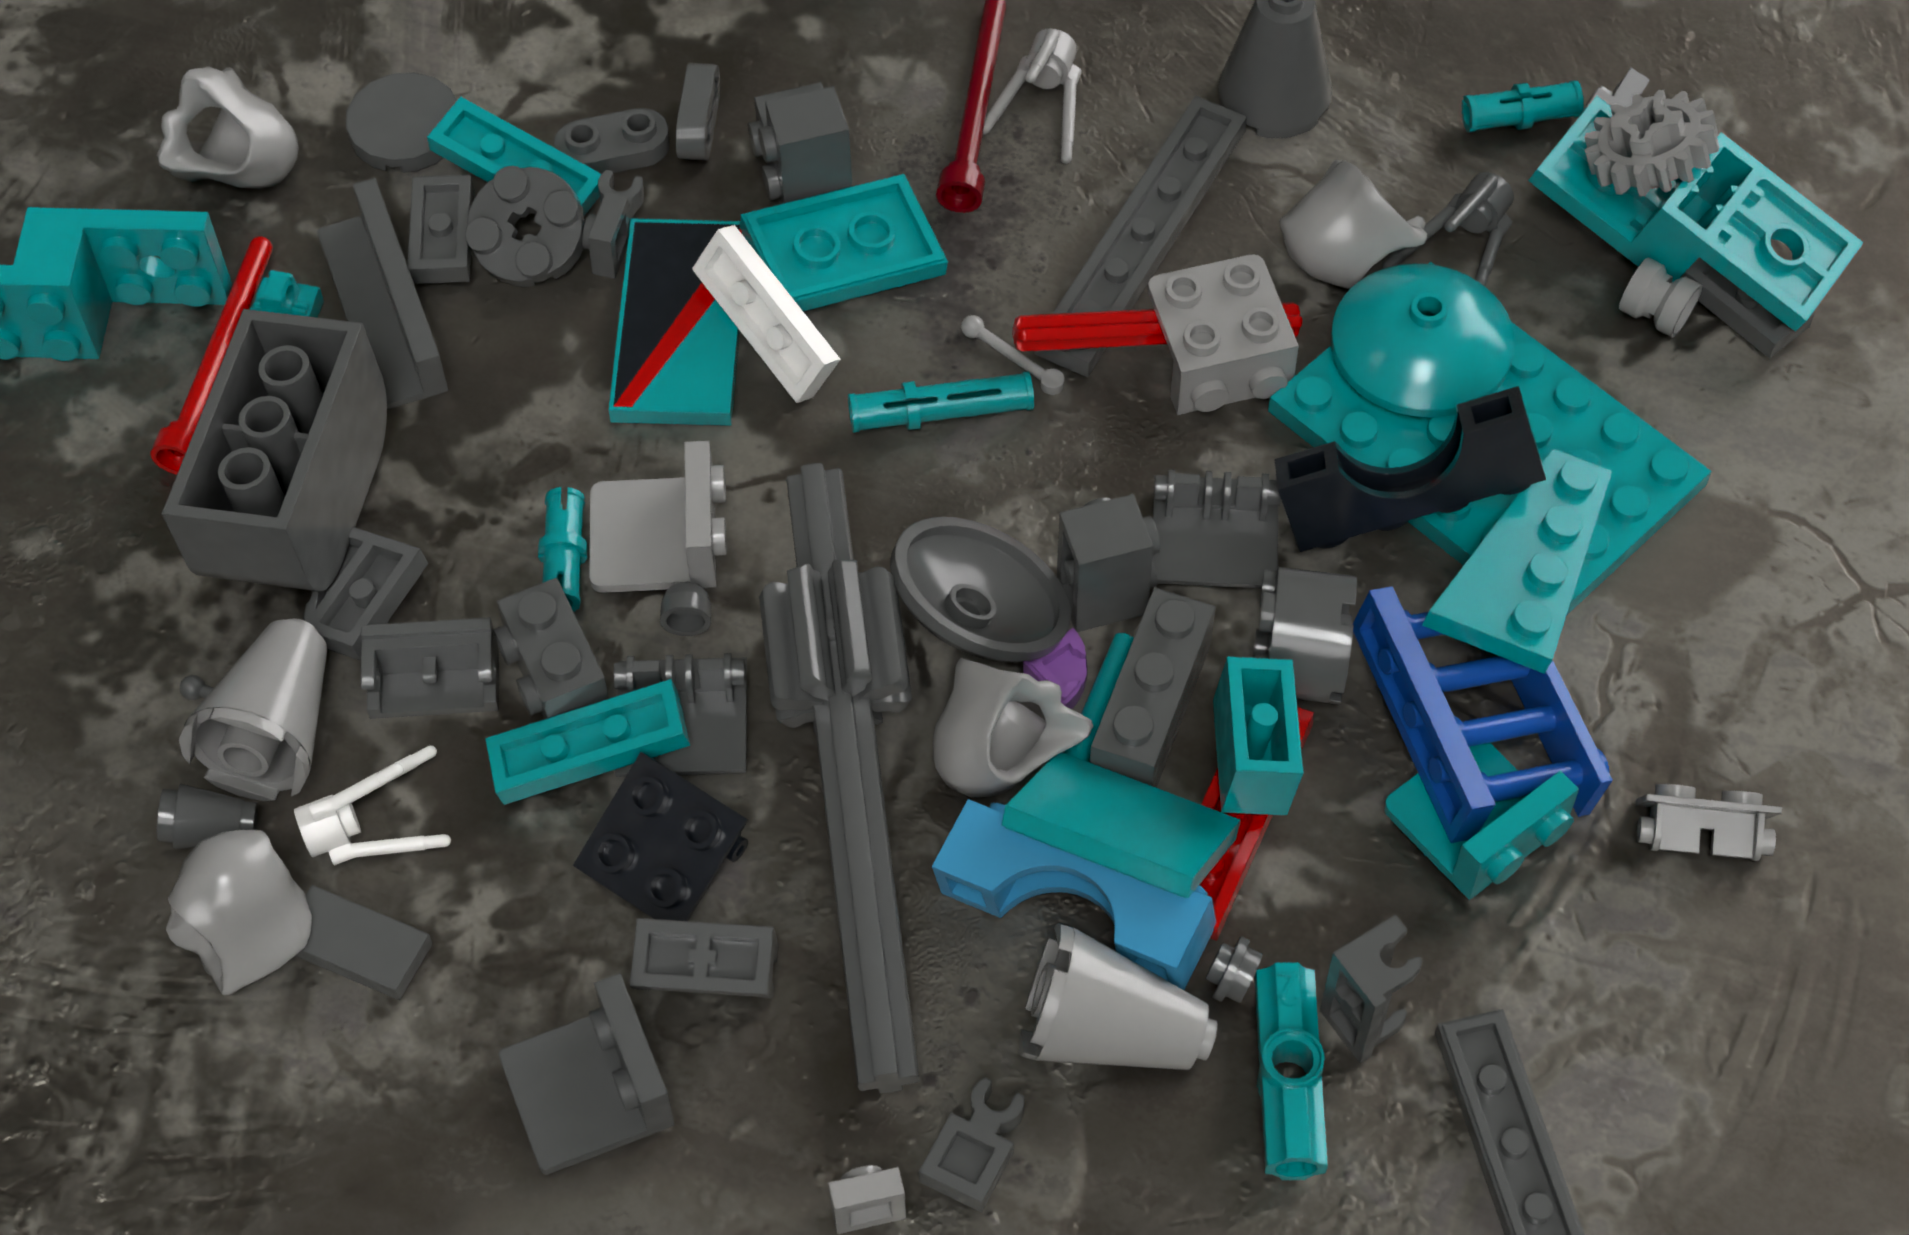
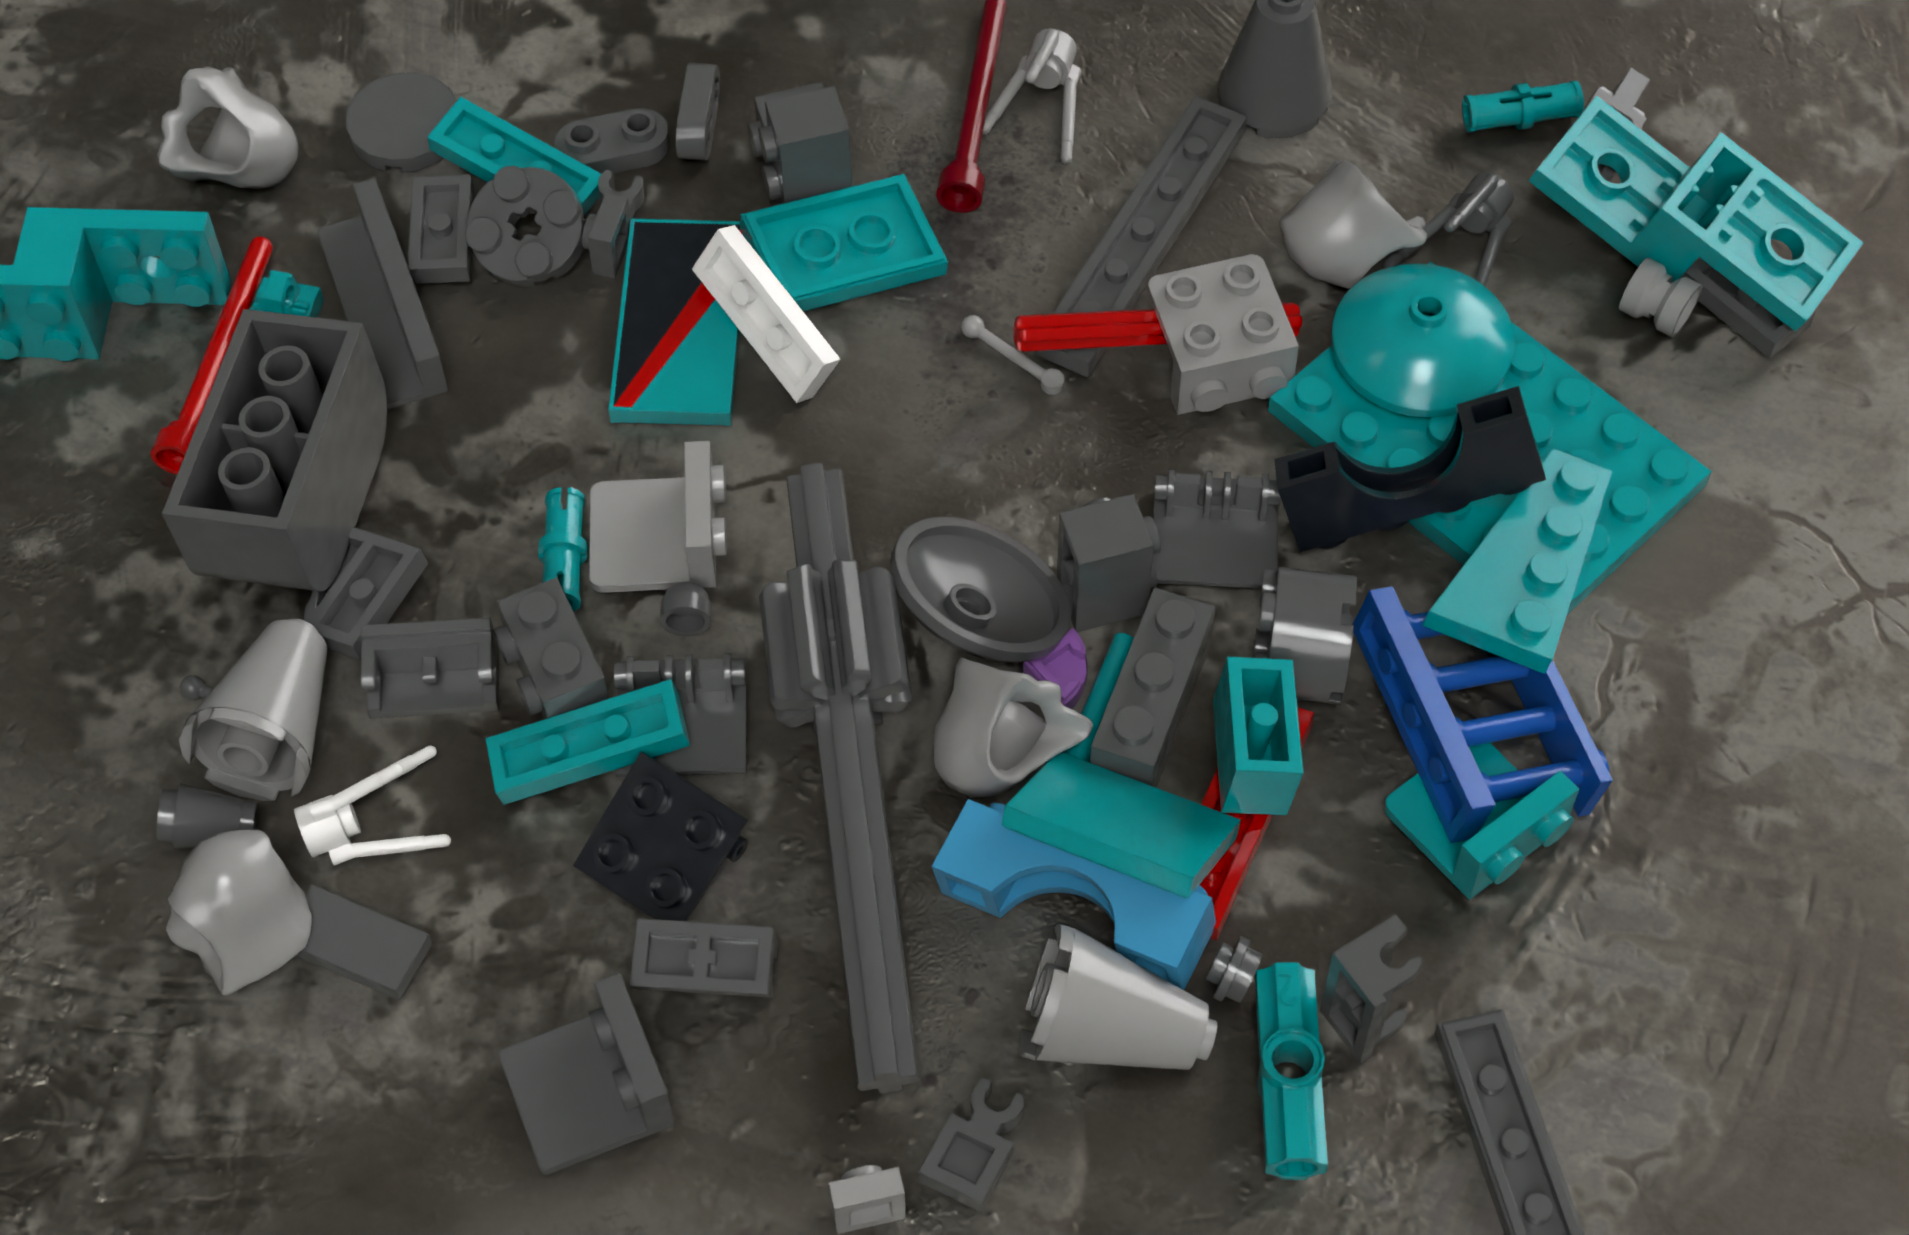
(940, 401): teal pin -> none
(1652, 142): light grey gear -> none
(1735, 822): light grey hinge -> none

